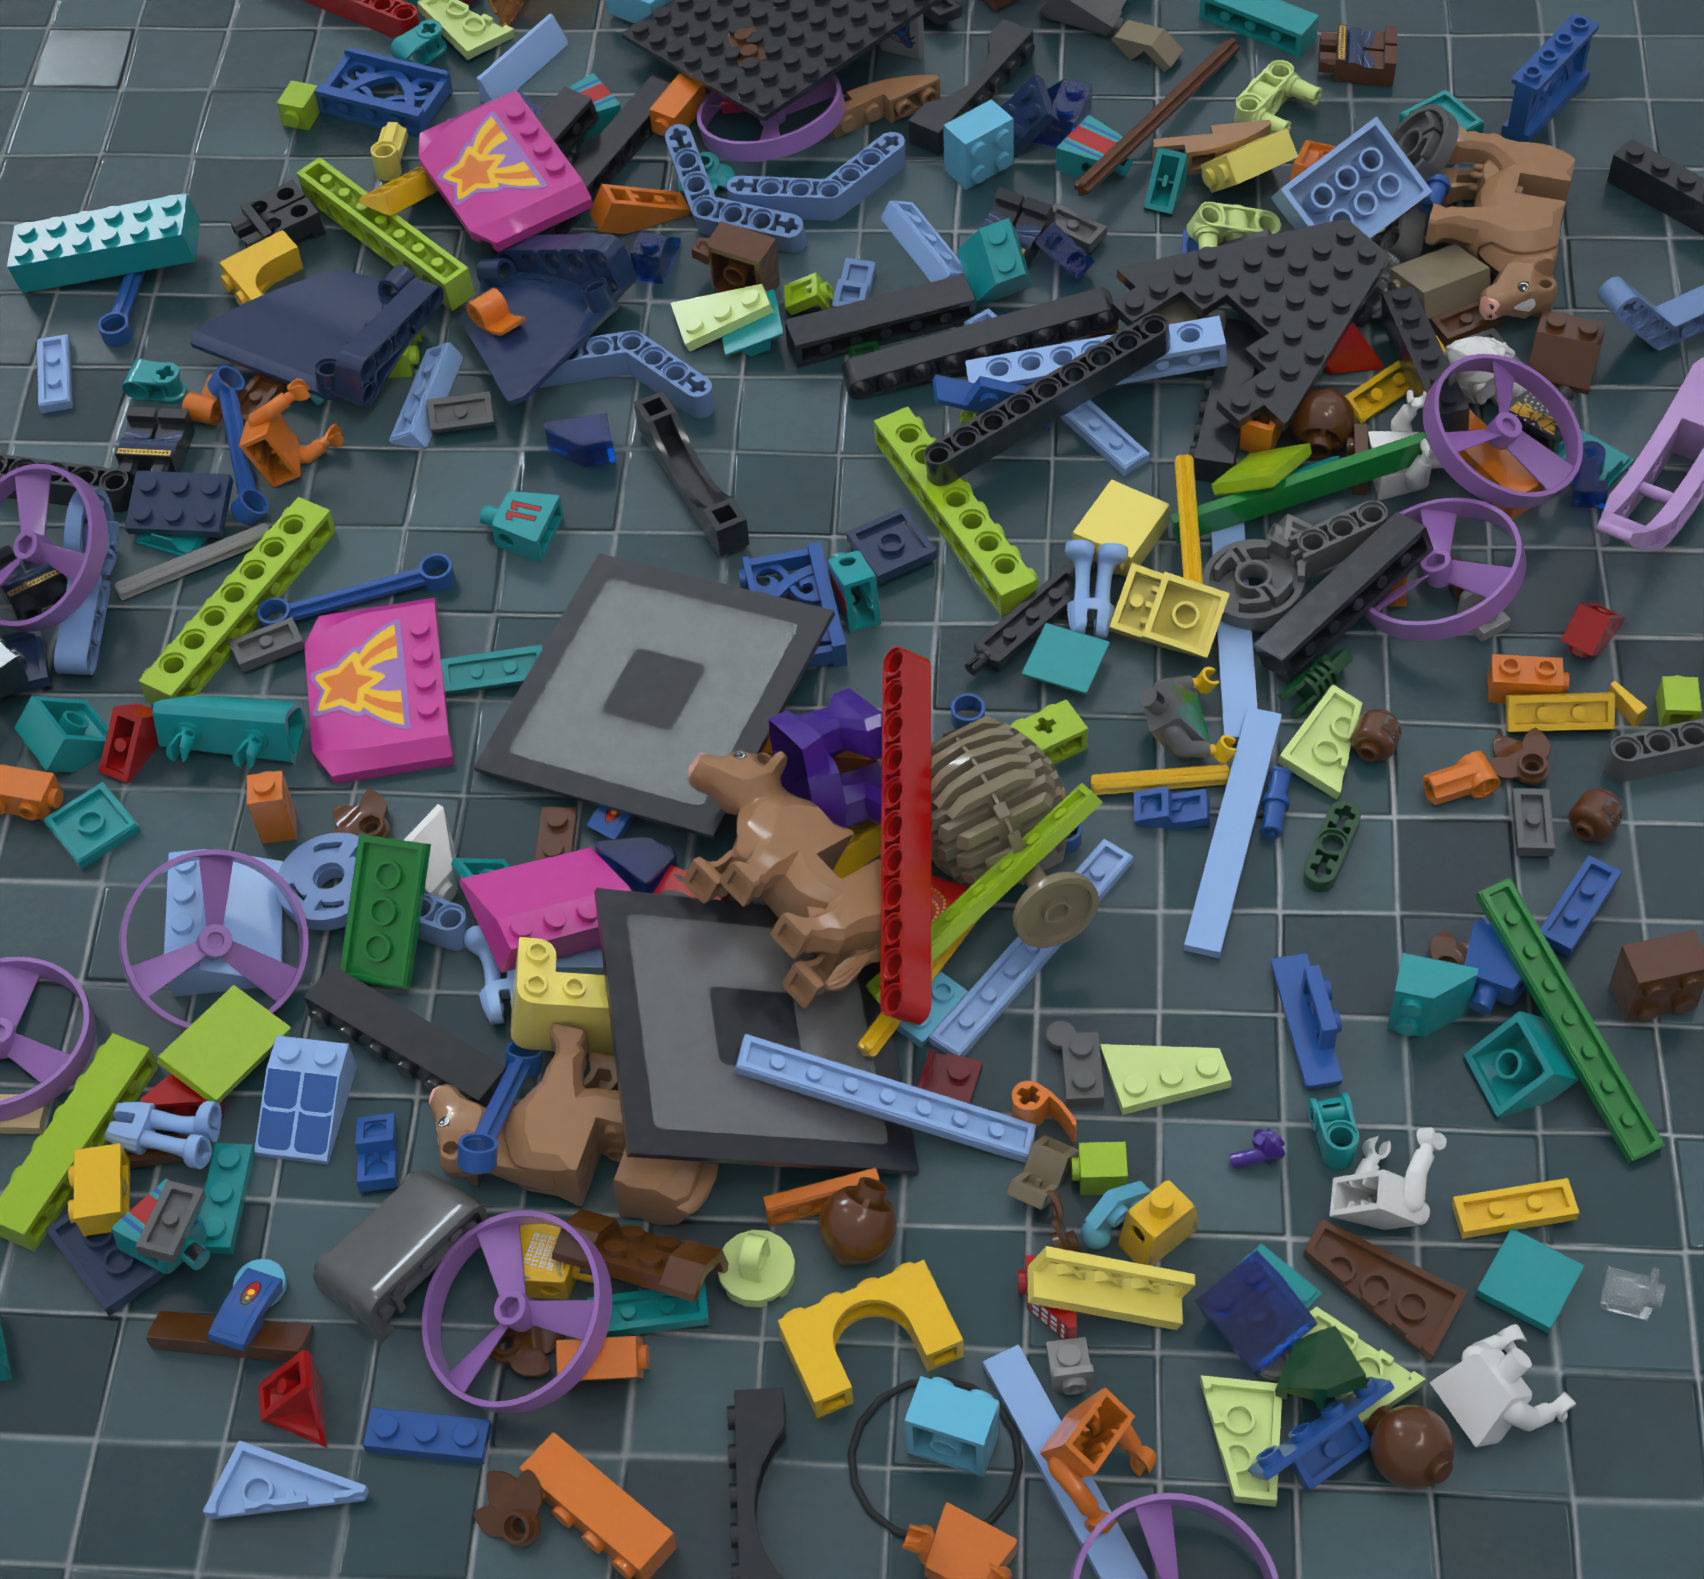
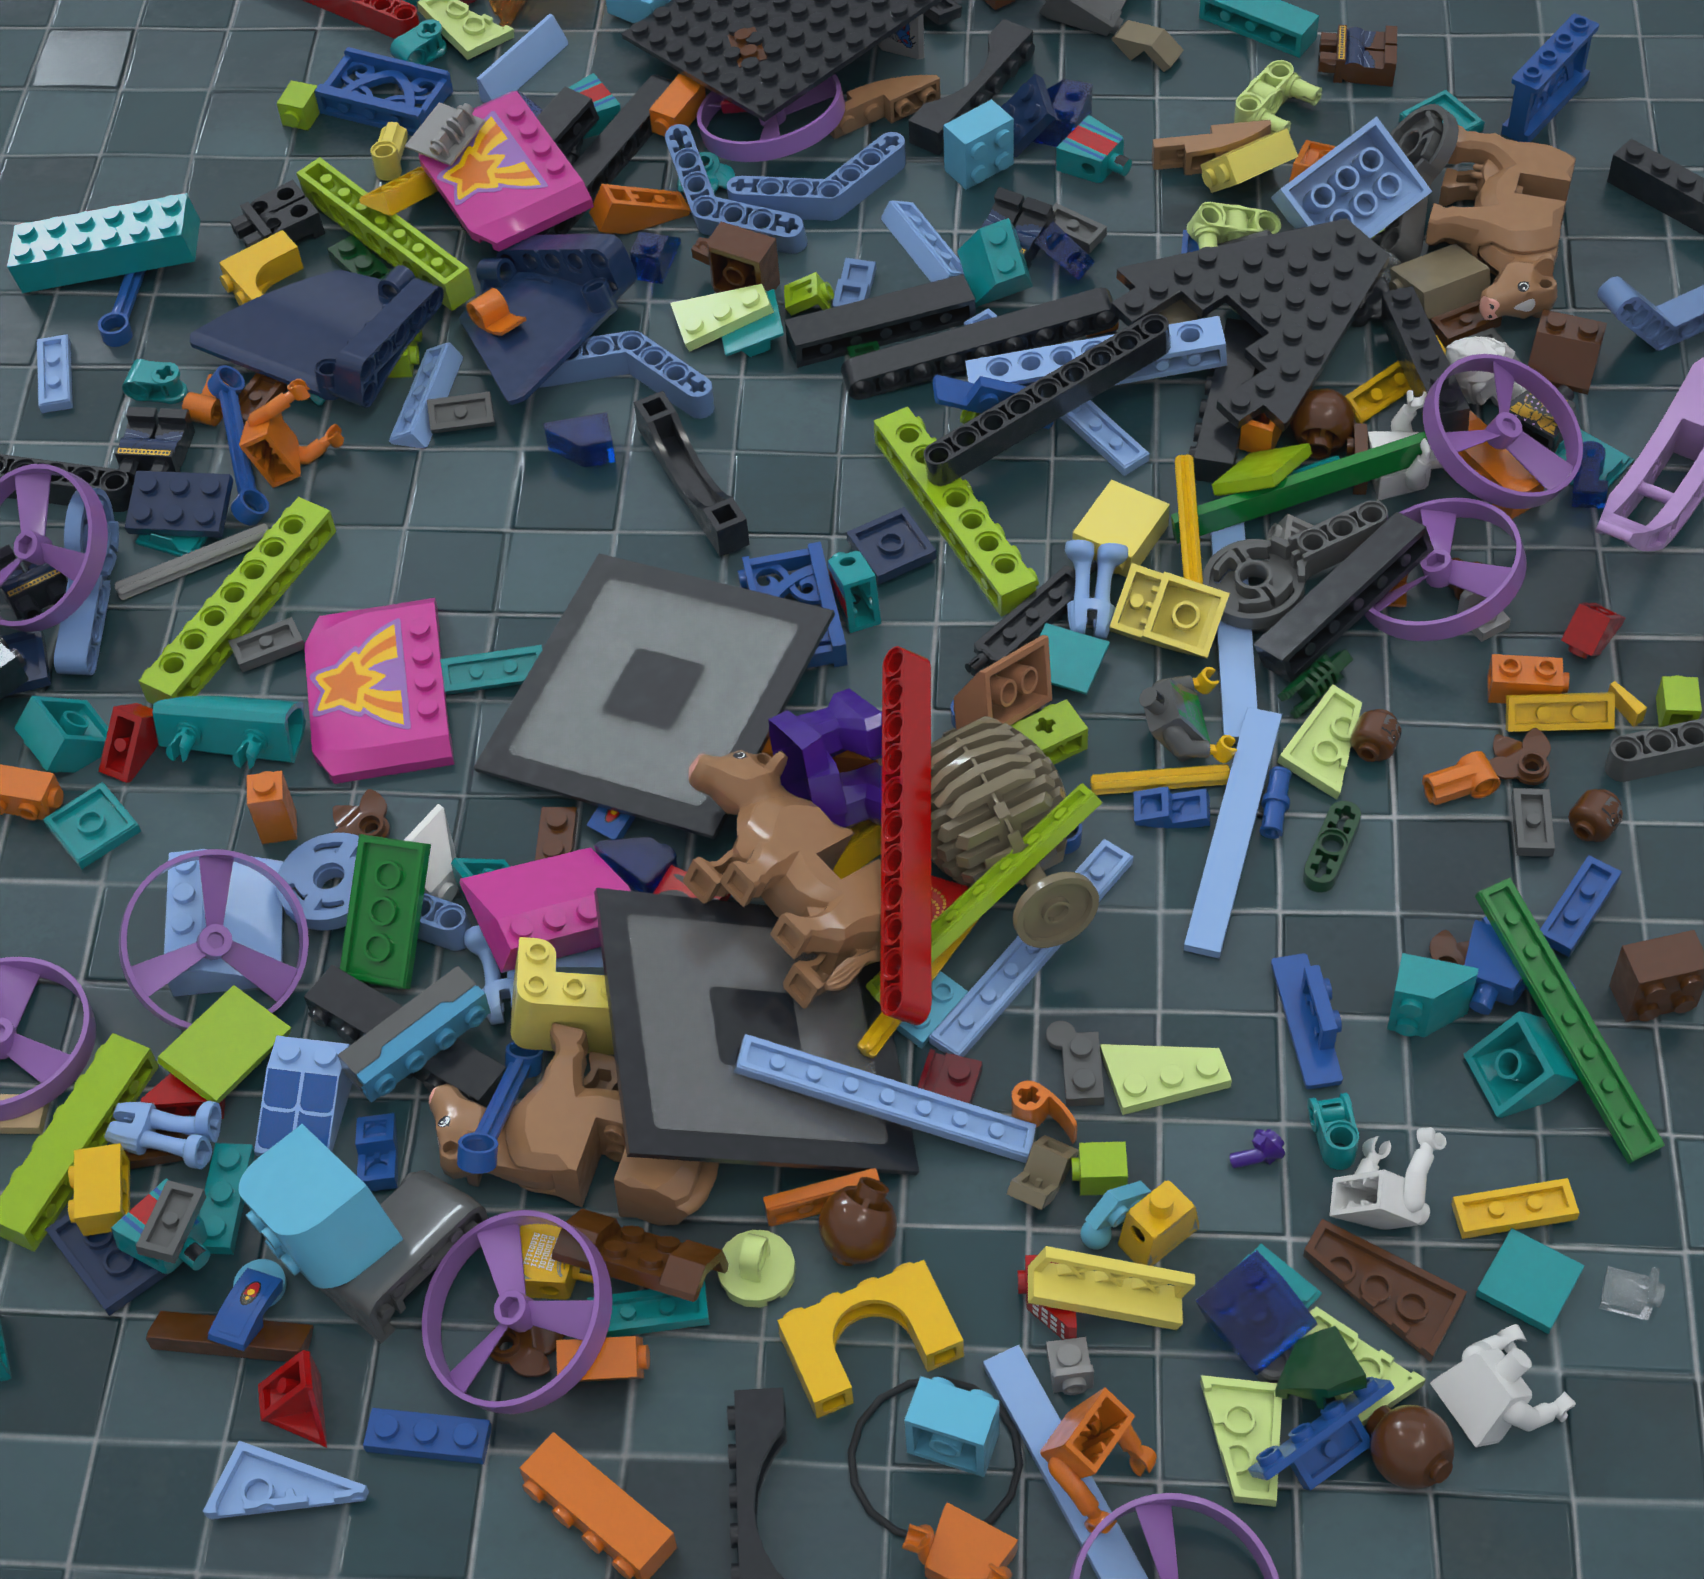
(315, 1211): none -> medium azure brick
(356, 258): none -> dark green plate
(362, 592): blue piece -> none
(414, 1034): none -> dark azure piece
(445, 132): none -> light grey hinge
(508, 1502): reddish brown plate -> none
(524, 523): teal torso -> none
(1008, 687): none -> nougat slope
(1061, 1238): reddish brown plate -> none
(1156, 117): reddish brown axle -> none
(1166, 181): teal slope -> none
(1353, 354): red slope -> none
(1440, 187): blue pin -> none

